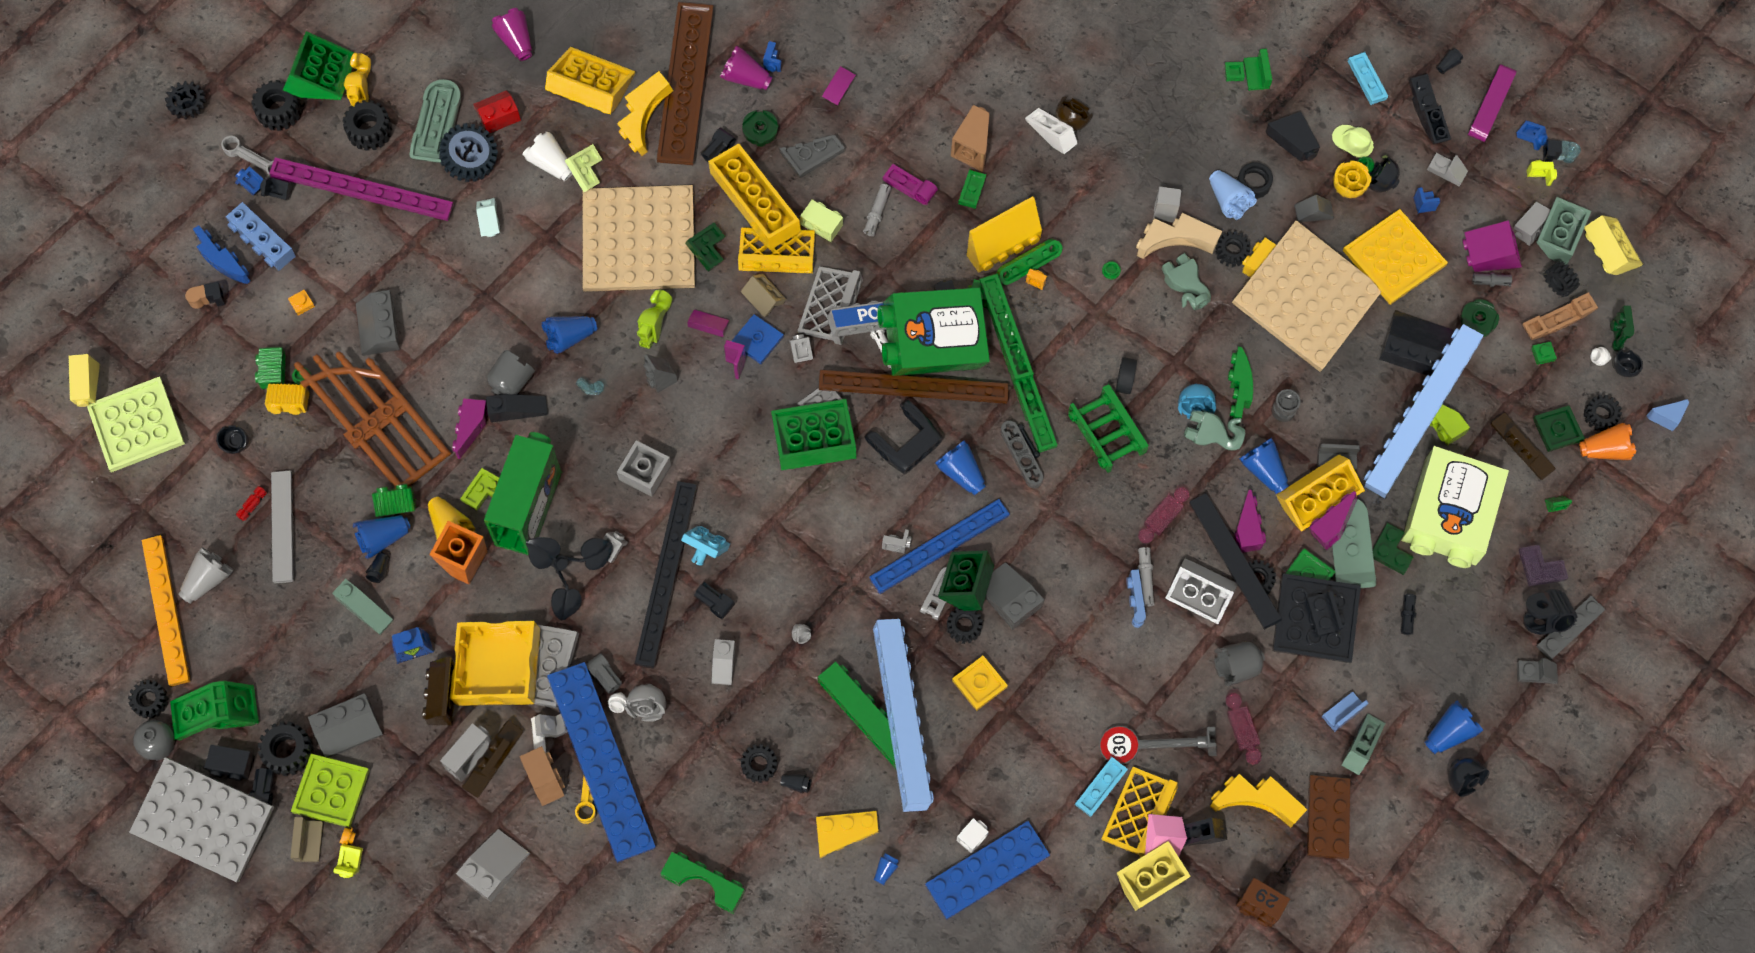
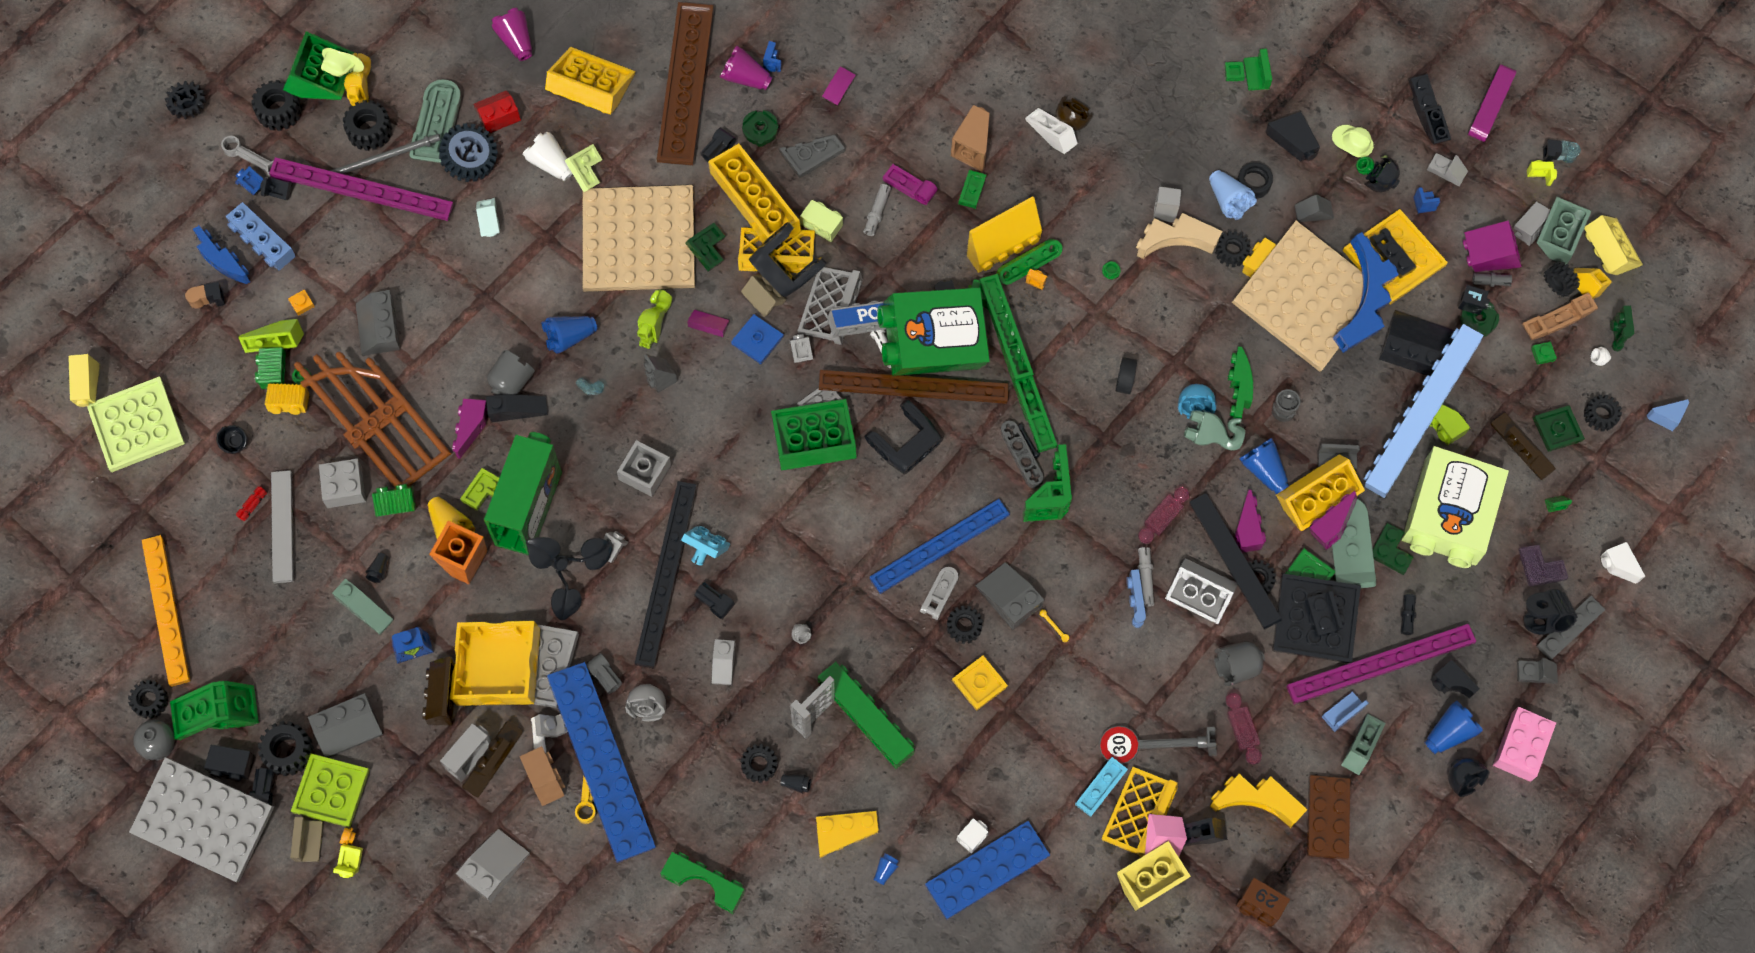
(203, 575): light grey cone -> none
(278, 334): none -> lime slope
(340, 63): none -> yellowish green piece
(342, 483): none -> light grey brick
(380, 533): blue cone -> none
(388, 154): none -> dark grey bar
(617, 702): white plate -> none
(641, 105): yellow arch -> none
(736, 355): magenta panel -> none
(775, 272): none -> black connector
(806, 713): none -> light grey fence
(895, 544): light grey bracket -> none
(902, 716): light blue brick -> none
(962, 468): blue cone -> none
(967, 579): dark green slope -> none
(1046, 502): none -> green bracket
(1064, 637): none -> yellow hinge
(1118, 413): green fence -> none
(1186, 280): sand green hips -> none
(1351, 179): yellow cylinder -> none
(1367, 78): medium azure plate -> none
(1374, 296): none -> blue arch
(1381, 664): none -> magenta plate
(1393, 252): none -> black plate
(1450, 60): black cone -> none
(1454, 679): none -> black arch
(1474, 300): none -> black brick
(1524, 744): none -> bright pink brick
(1533, 133): blue bracket -> none
(1592, 281): none -> yellow slope
(1609, 444): orange cone -> none
(1622, 563): none -> white slope
(1627, 364): black hair -> none

